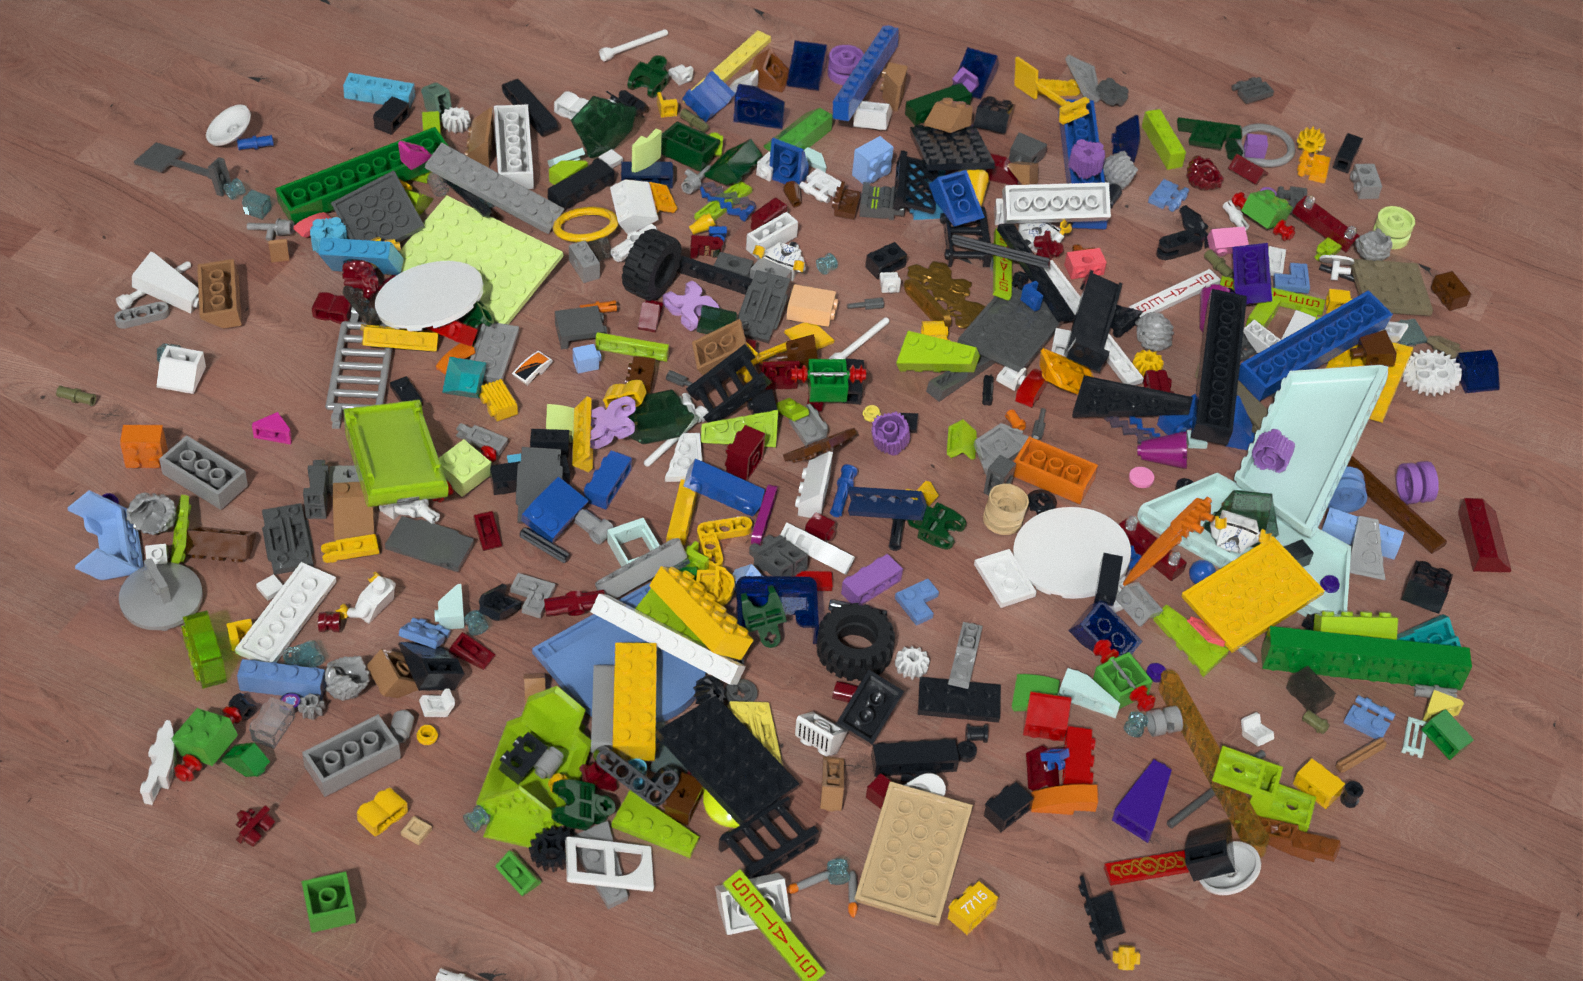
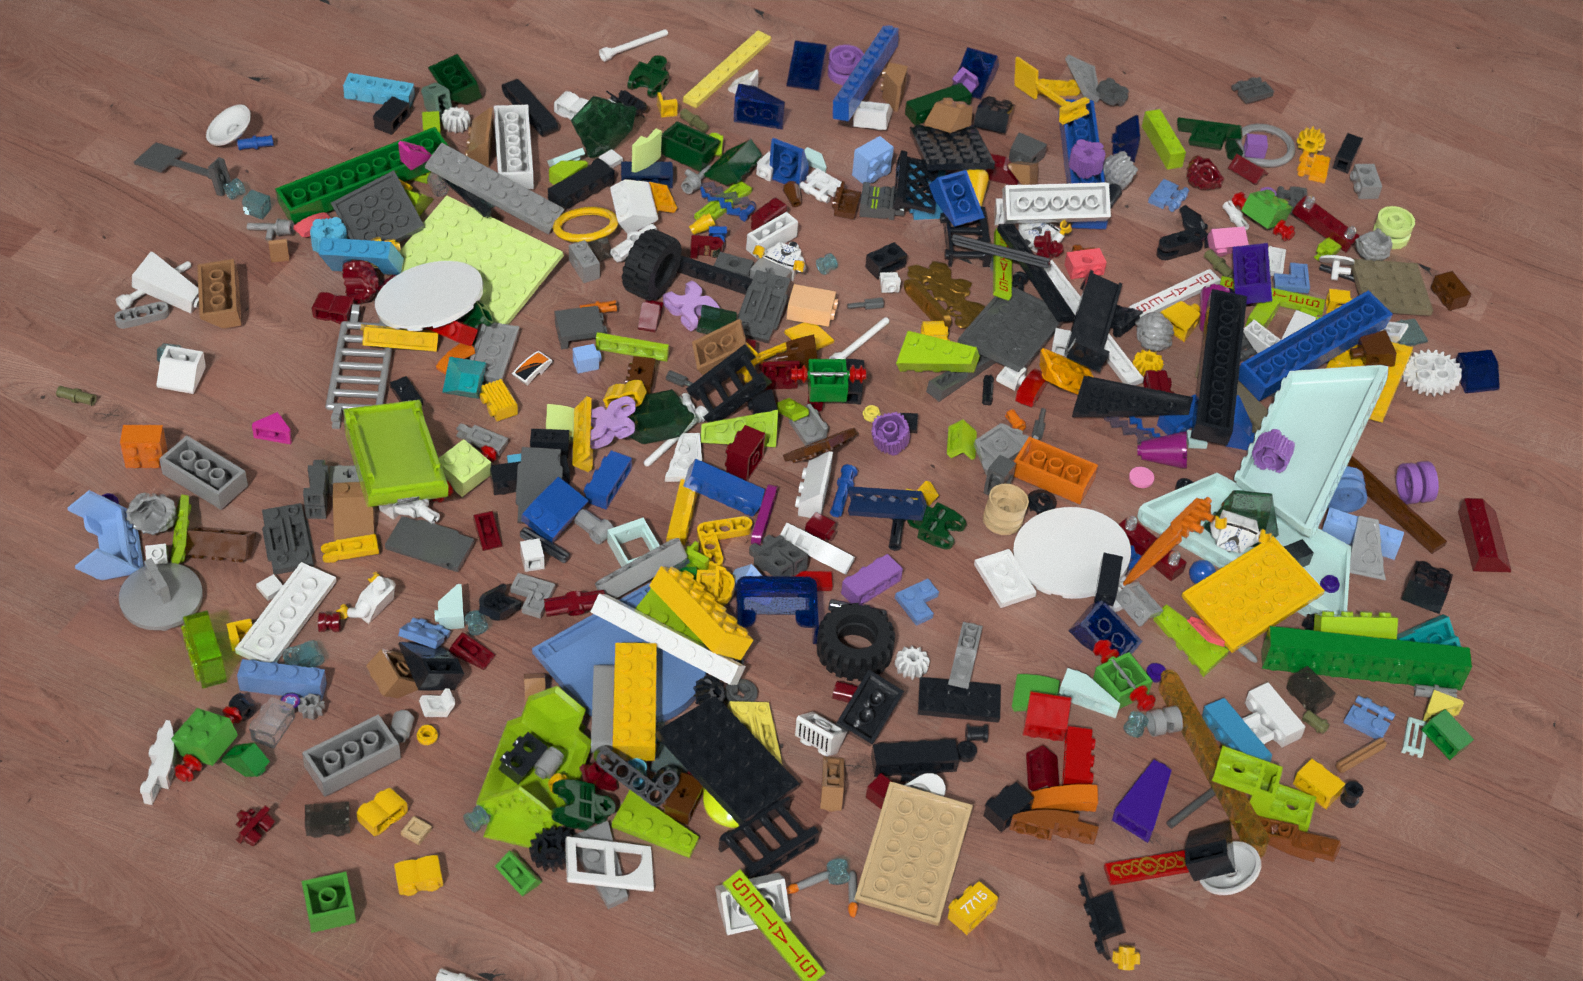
(327, 819): none -> clear smoke brick
(346, 677): light grey hair -> none
(361, 305): clear smoke plate -> none
(418, 875): none -> yellow brick
(457, 78): none -> dark green slope
(532, 555): none -> white brick
(681, 74): white bracket -> none
(708, 97): blue panel -> none
(766, 624): dark green piece -> none
(772, 71): dark orange slope -> none
(806, 129): bright green slope -> none
(1031, 296): blue bracket -> none
(1048, 822): none -> dark orange slope
(1055, 755): blue tile -> none
(1183, 318): none -> yellow torso
(1232, 730): none -> dark azure brick
(1275, 714): none -> white brick
(1444, 345): dark tan wing -> none

